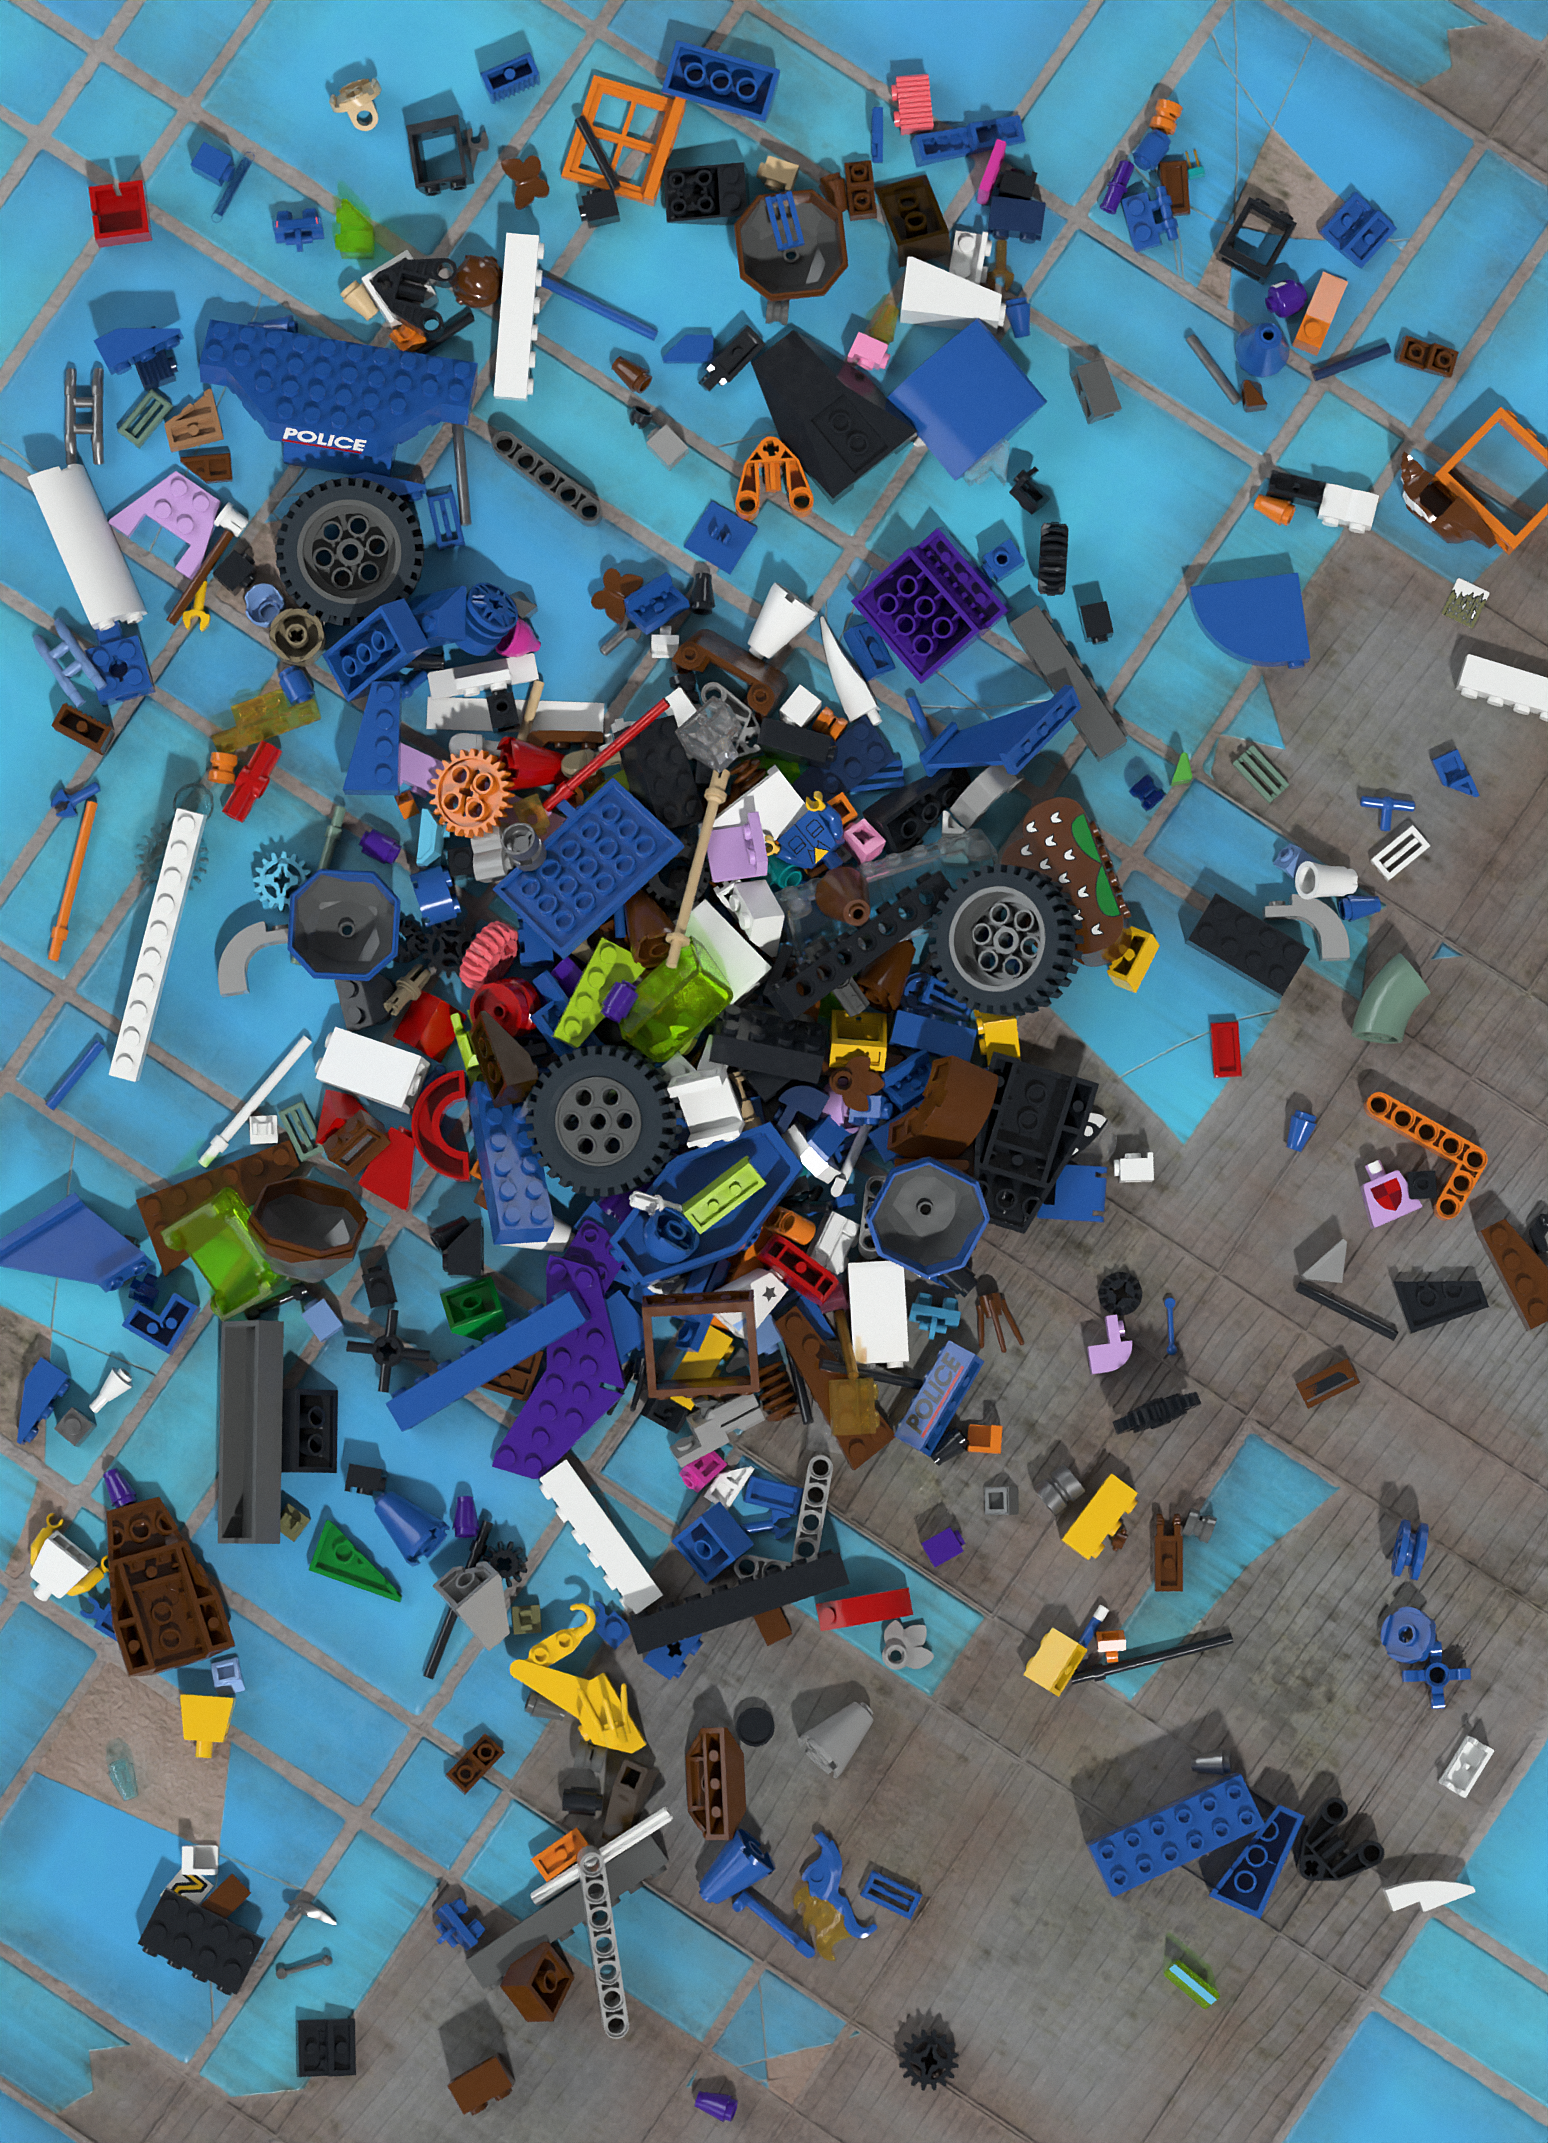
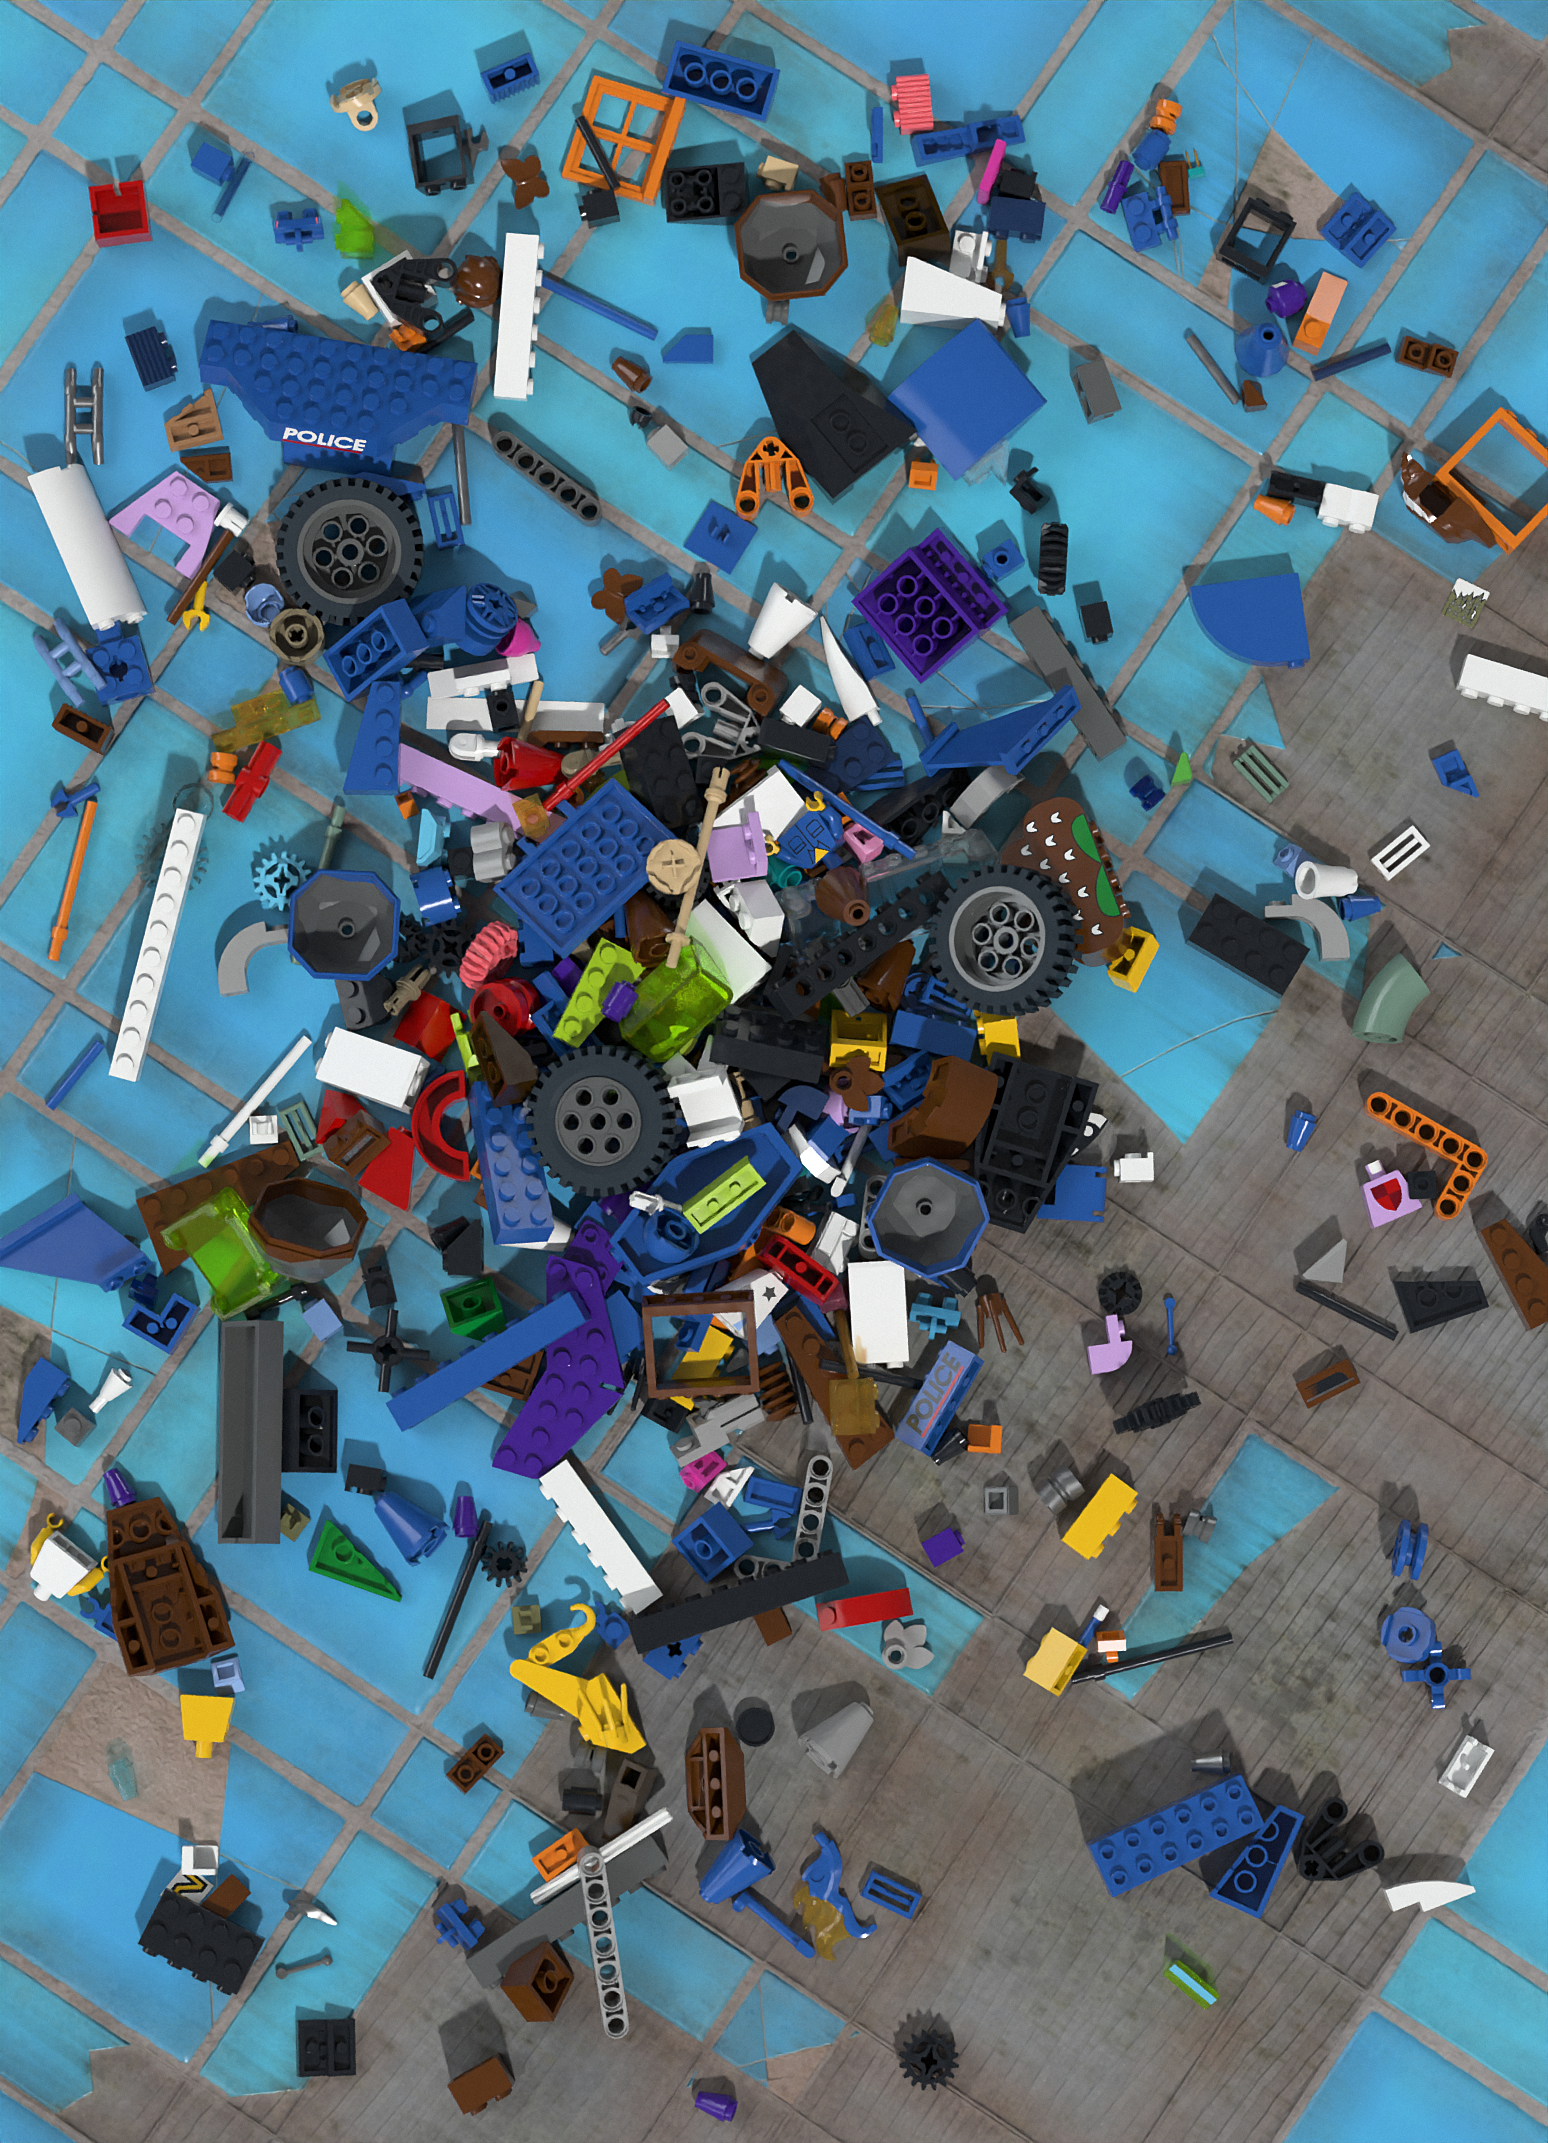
(130, 345): blue slope -> none
(152, 426): sand green tile -> none
(380, 847): dark purple brick -> none
(451, 786): orange gear -> none
(477, 1600): light grey slope -> none
(523, 846): flat silver wheel -> none
(673, 866): none -> tan tile
(709, 733): clear brick -> none
(732, 358): black hinge -> none
(778, 198): blue tile -> none
(869, 353): bright pink brick -> none
(890, 839): none -> blue bar
(923, 475): none -> orange tile
(1119, 1539): reddish brown piece -> none
(1225, 1049): red tile -> none
(1387, 804): blue piece -> none

